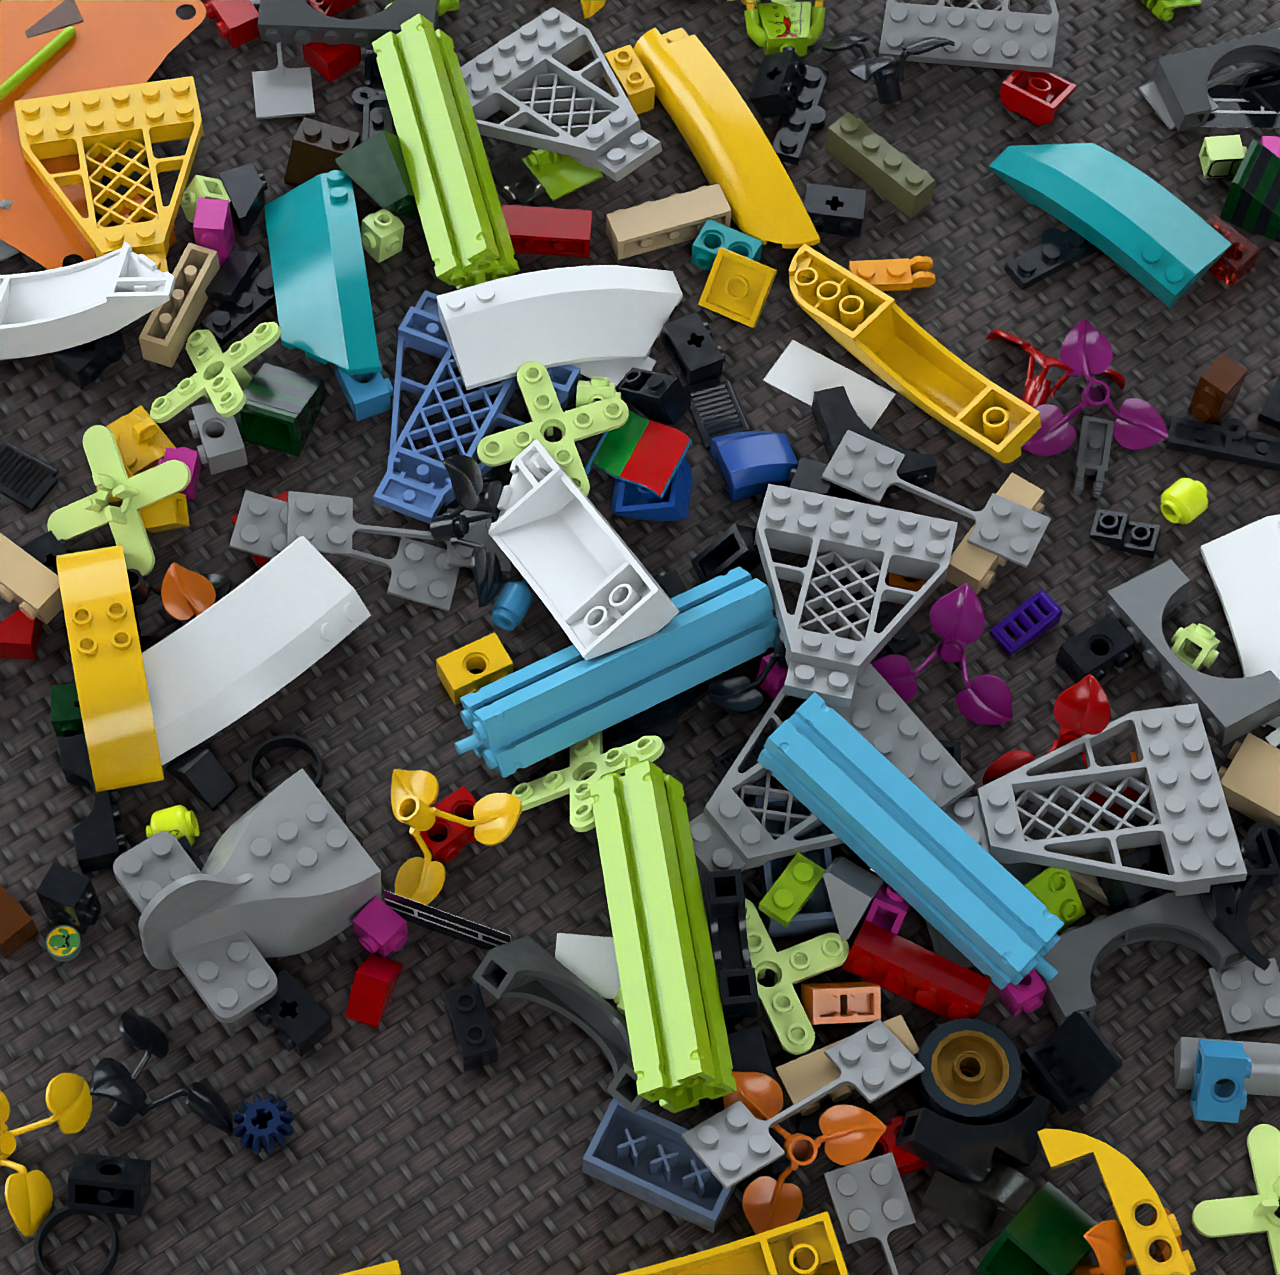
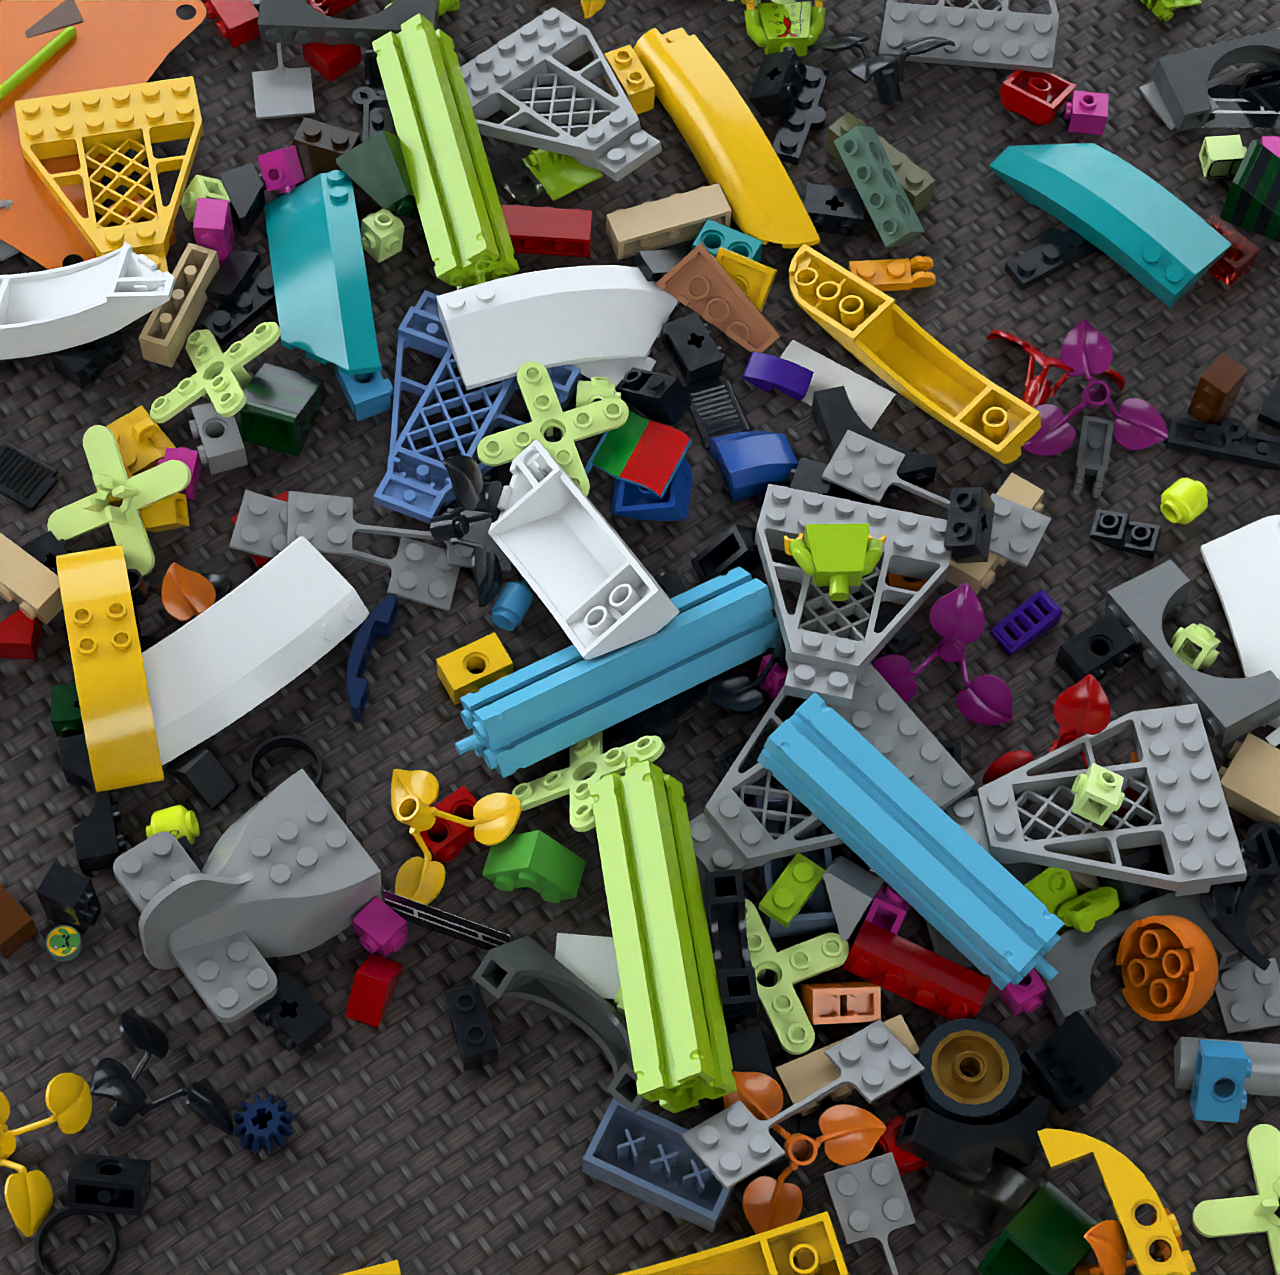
(281, 169): none -> dark pink brick
(378, 623): none -> dark blue slope
(536, 863): none -> bright green brick
(657, 263): none -> black tile
(714, 295): none -> nougat wing
(774, 372): none -> dark purple slope
(836, 555): none -> lime torso
(879, 186): none -> sand green brick
(969, 524): none -> black brick
(1087, 112): none -> dark pink brick
(1089, 908): none -> lime plate
(1097, 794): none -> yellowish green brick
(1167, 967): none -> orange cylinder

